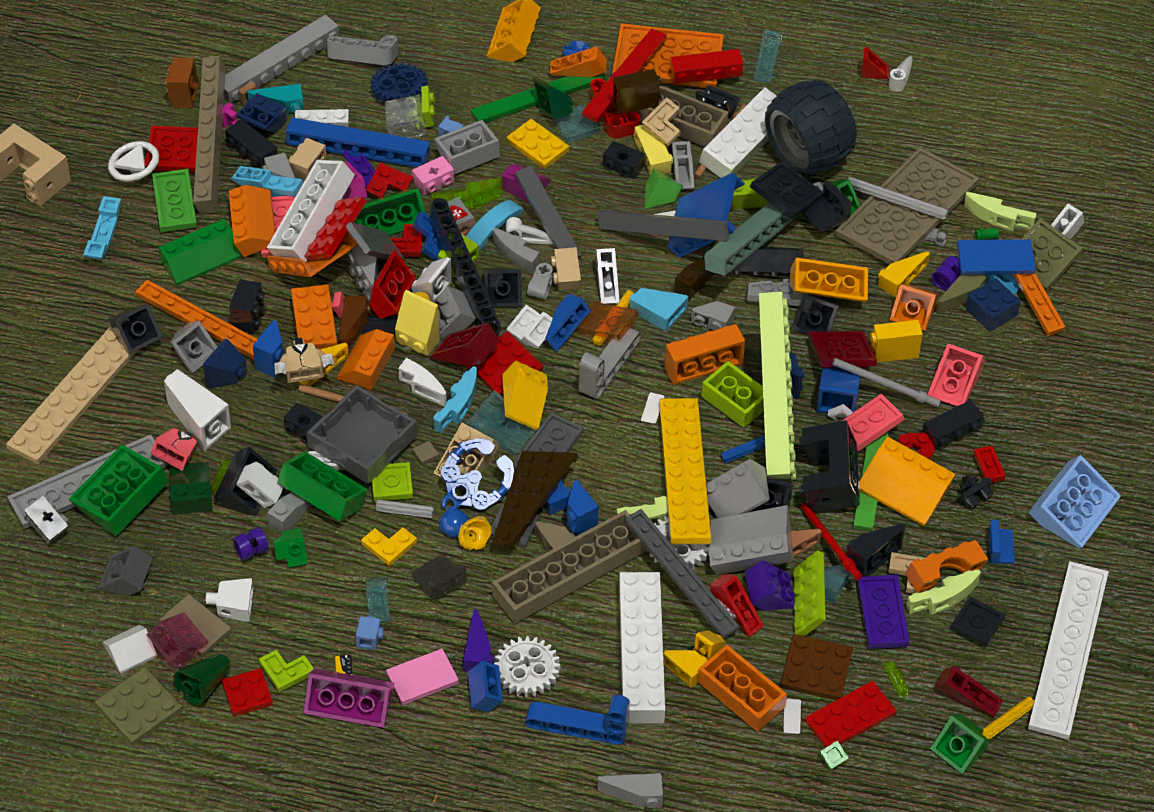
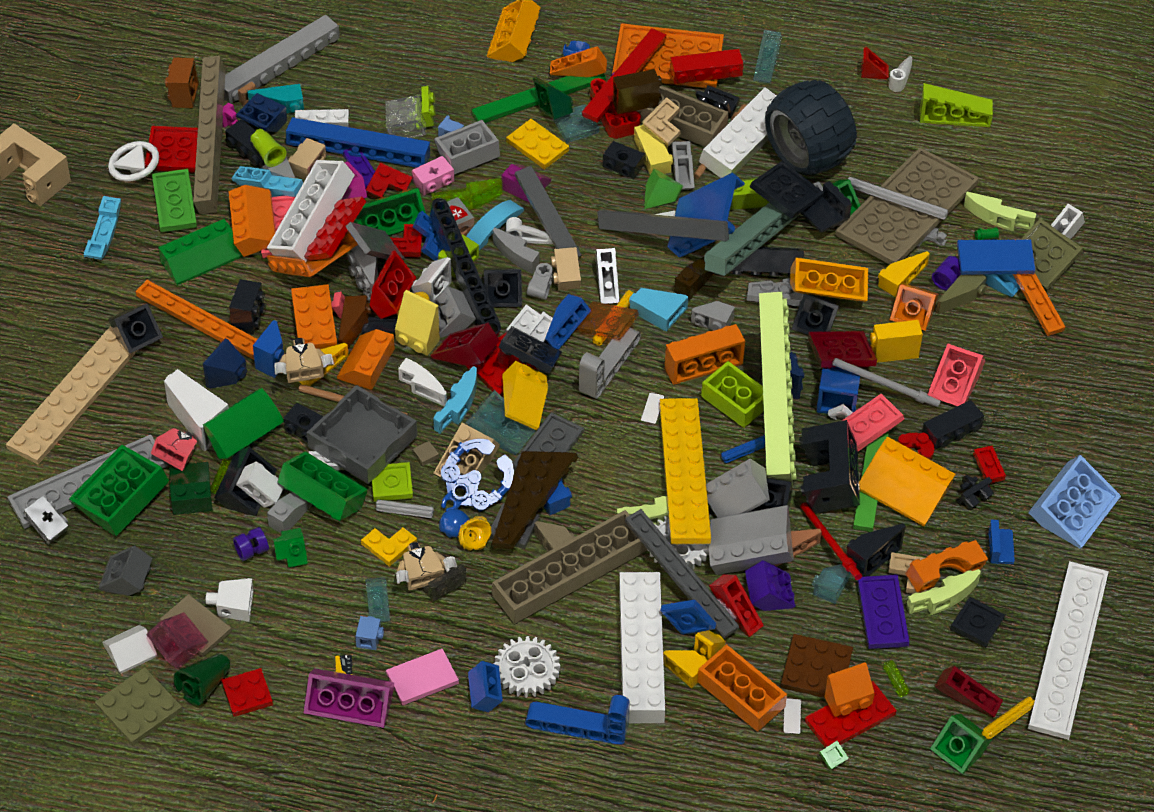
(193, 345): light grey slope -> none
(242, 423): none -> green slope
(268, 148): none -> lime plant
(284, 674): lime plate -> none
(365, 51): light grey beam -> none
(398, 82): dark blue gear -> none
(422, 566): none -> tan torso
(478, 644): dark purple slope -> none
(529, 350): none -> black plate
(581, 511): blue slope -> none
(638, 789): light grey slope -> none
(688, 617): none -> blue tile
(809, 594): lime plate -> none
(849, 690): none -> orange slope
(954, 107): none -> lime wedge
(993, 305): dark blue brick -> none

